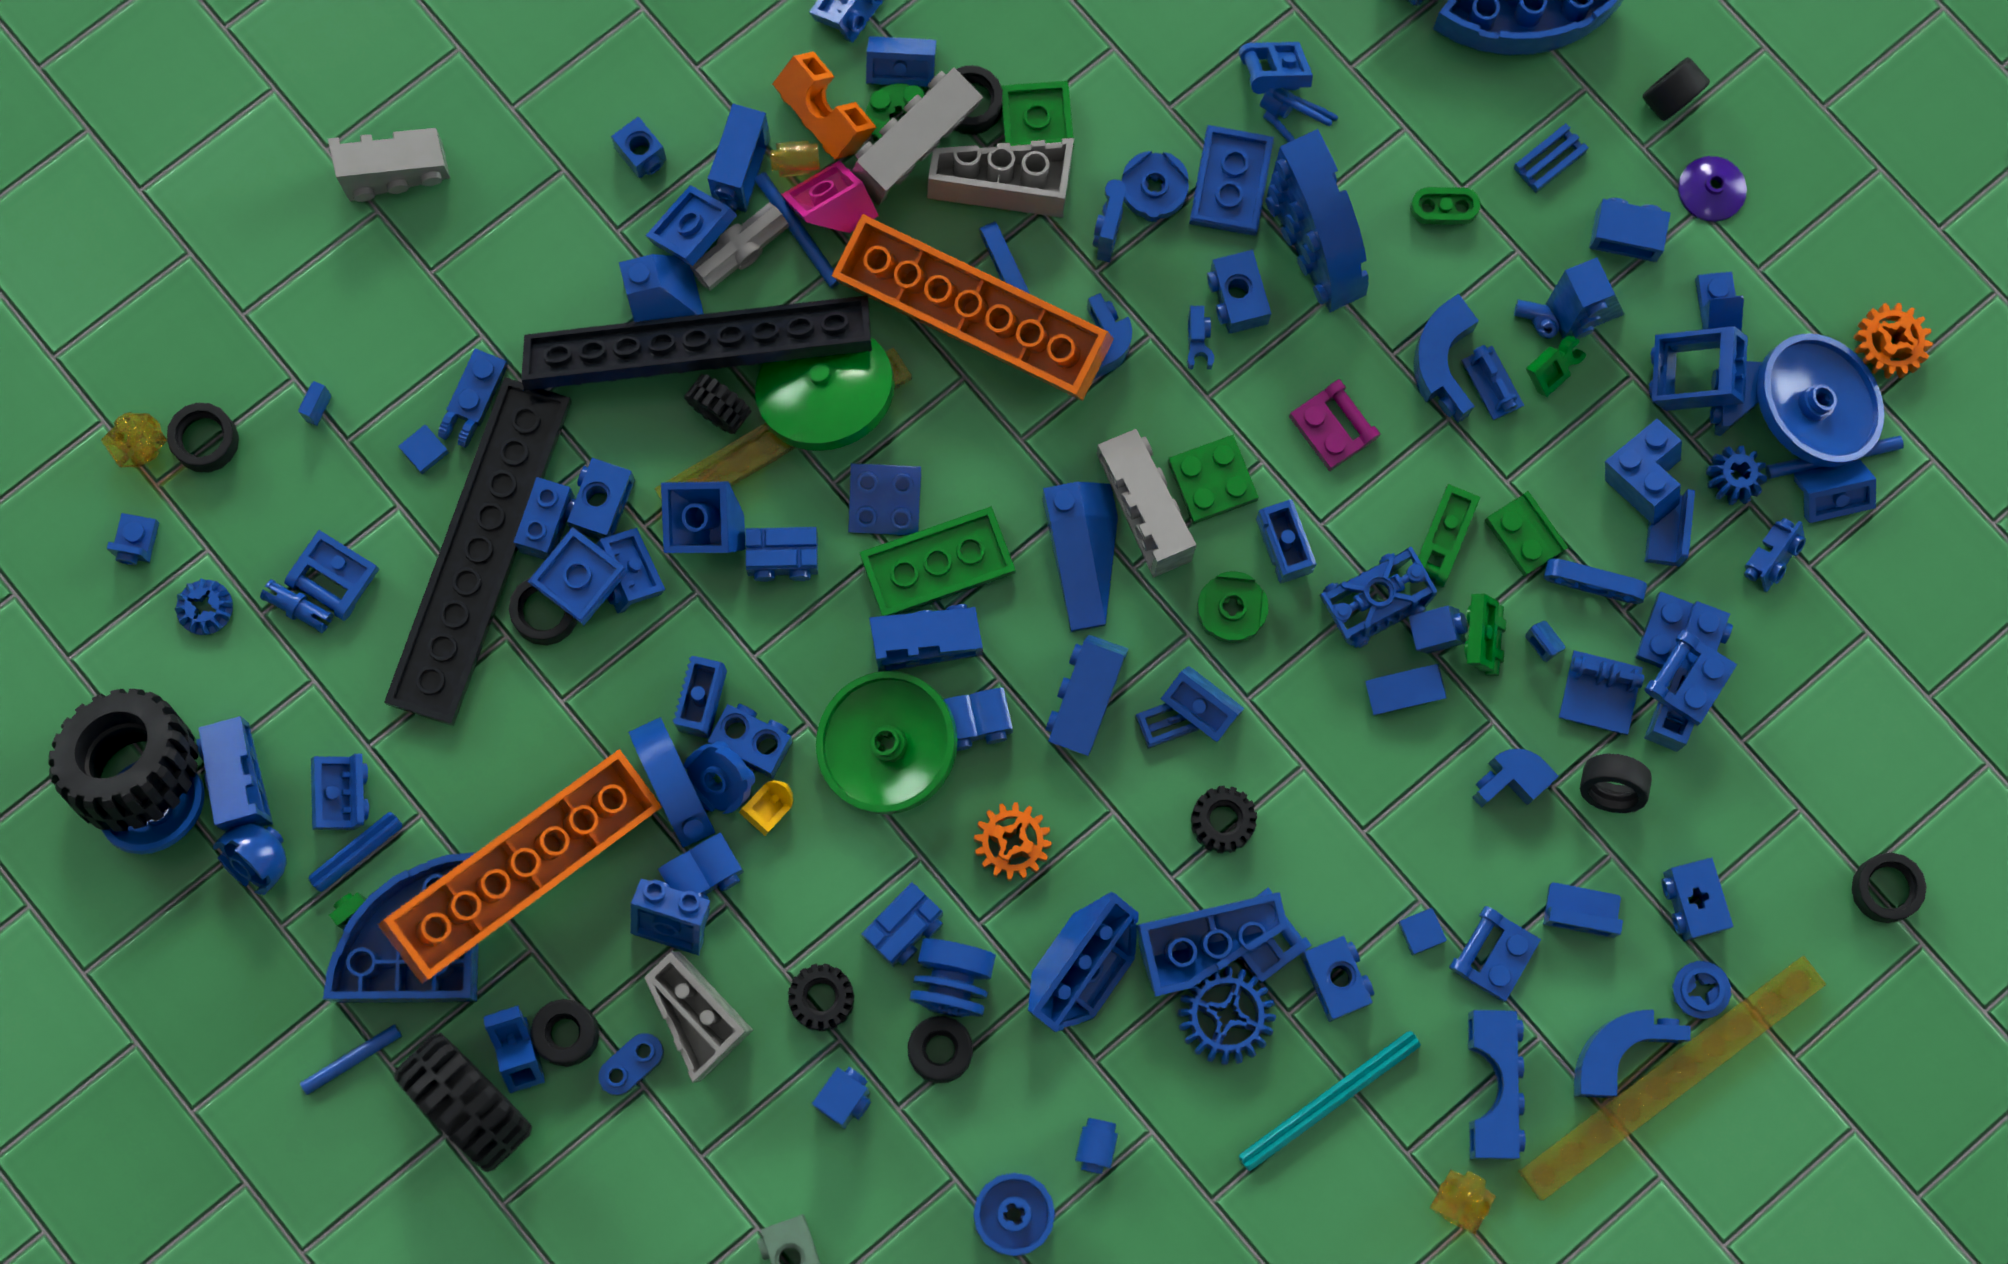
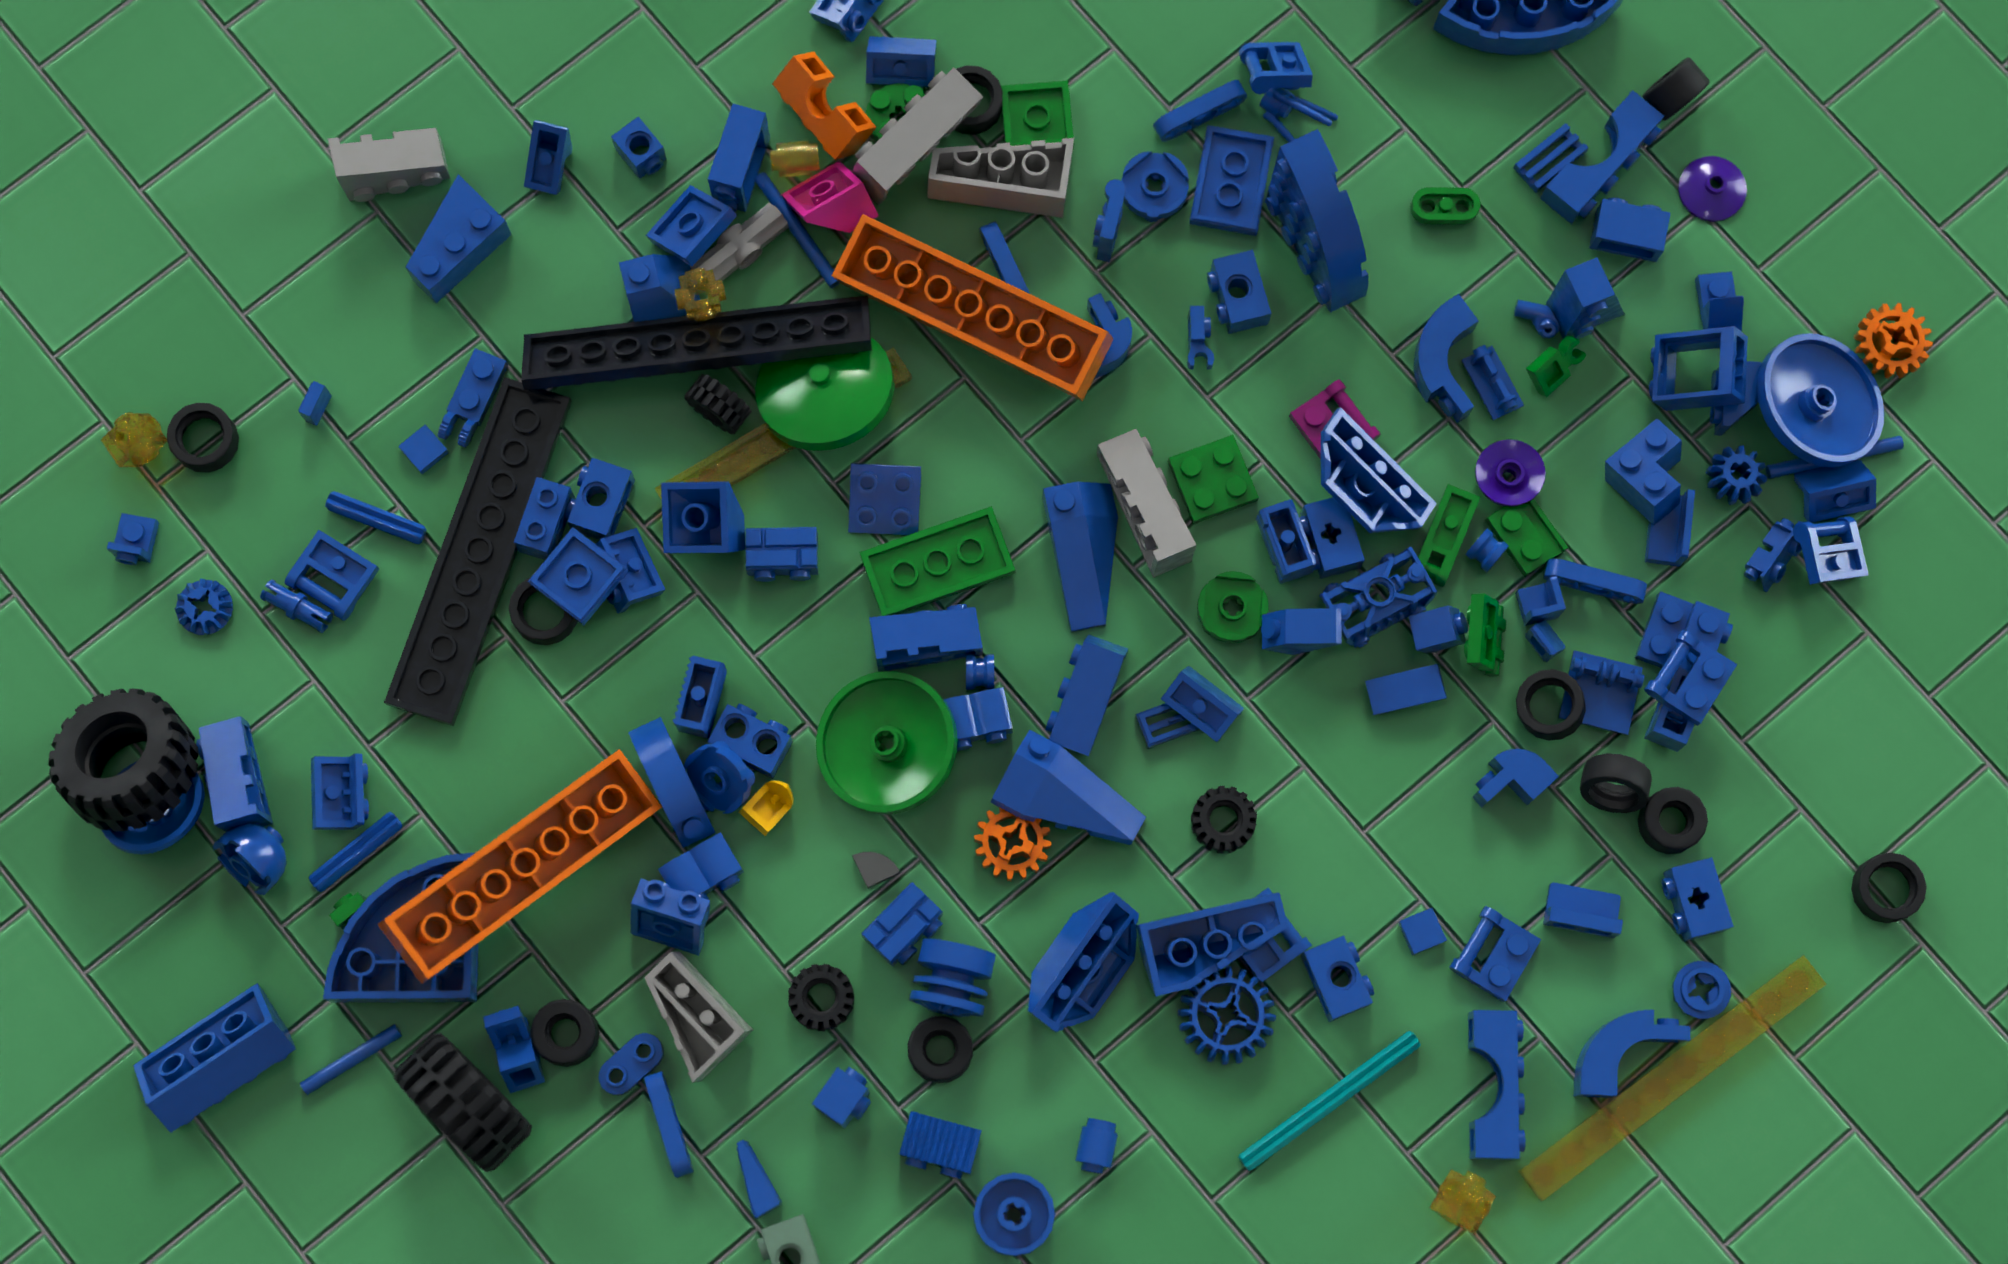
(213, 1058): none -> blue slope
(375, 517): none -> blue axle
(456, 240): none -> blue wedge
(547, 156): none -> blue slope
(668, 1124): none -> blue beam
(696, 282): none -> clear yellow brick
(760, 1190): none -> blue slope
(875, 867): none -> dark grey tile
(939, 1144): none -> blue brick
(979, 671): none -> blue wheel
(1058, 788): none -> blue wedge
(1200, 110): none -> blue beam
(1301, 630): none -> blue slope
(1346, 551): none -> blue brick
(1369, 480): none -> blue wedge
(1487, 550): none -> blue wheel
(1515, 458): none -> dark purple dish
(1541, 602): none -> blue panel
(1546, 678): none -> black tyre
(1576, 186): none -> blue arch
(1688, 804): none -> black tyre
(1832, 561): none -> blue plate

